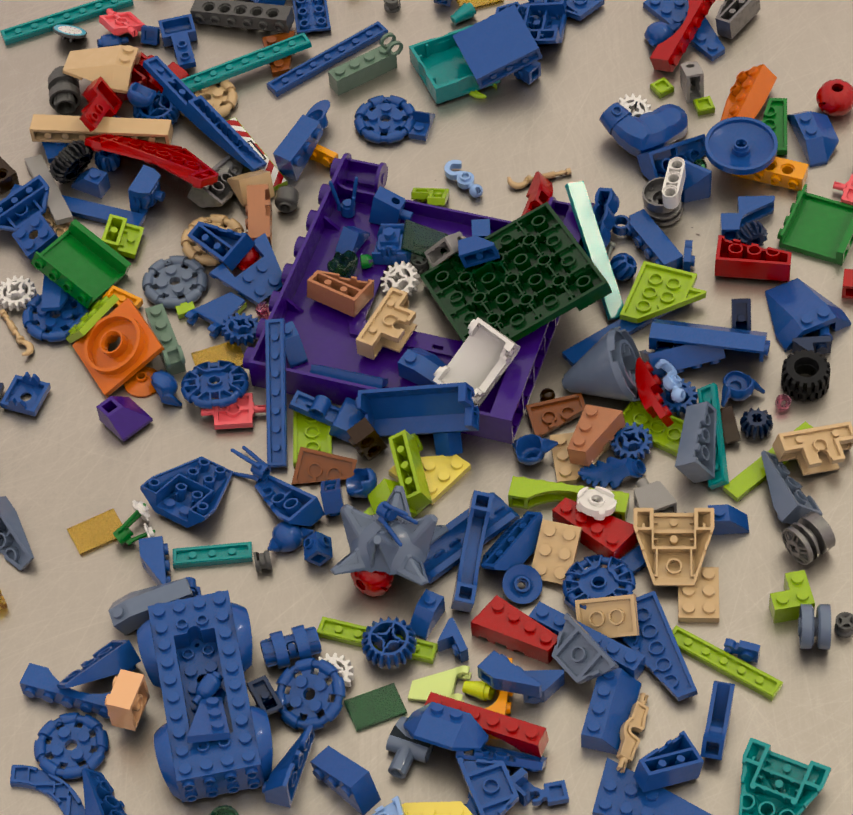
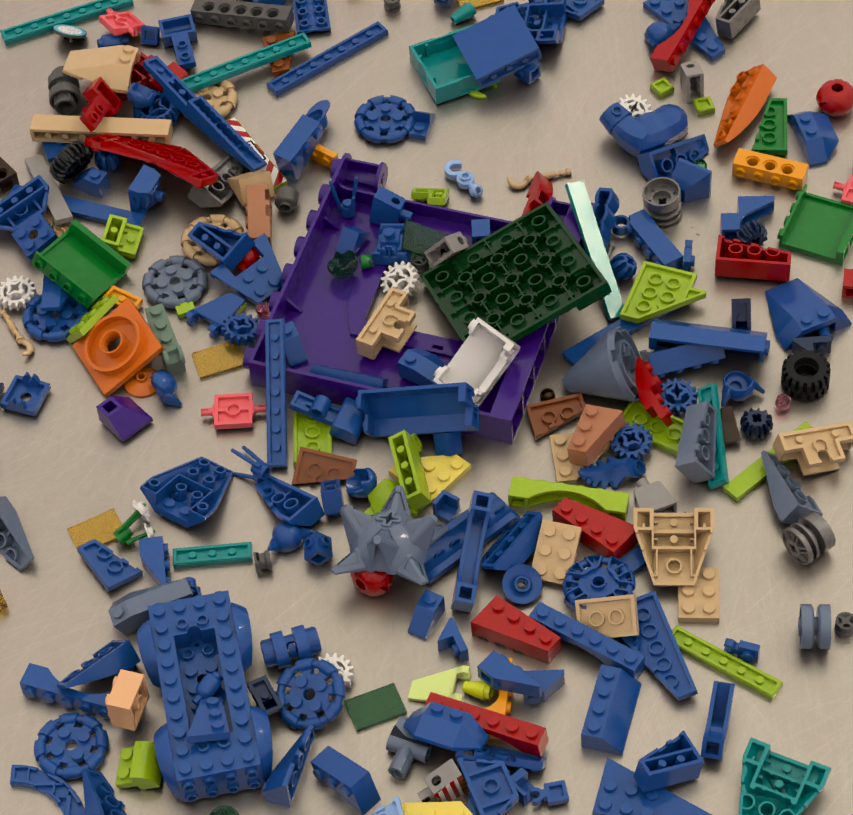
(107, 566): none -> blue wing
(138, 767): none -> lime brick
(200, 382): blue plate -> none
(339, 292): nougat wedge -> none
(352, 635): lime tile -> none
(365, 67): sand green hinge -> none
(366, 439): dark brown brick -> none
(384, 637): blue gear -> none
(389, 513): blue plant -> none
(444, 784): none -> light grey torso
(446, 506): none -> blue panel
(476, 250): blue slope -> none
(532, 448): blue piece -> none
(581, 653): sand blue wing -> none
(588, 503): white plate -> none
(629, 741): tan piece -> none
(671, 381): light blue piece -> none
(673, 183): white beam -> none
(729, 520): blue slope -> none
(741, 145): blue dish -> none
(786, 604): lime brick -> none

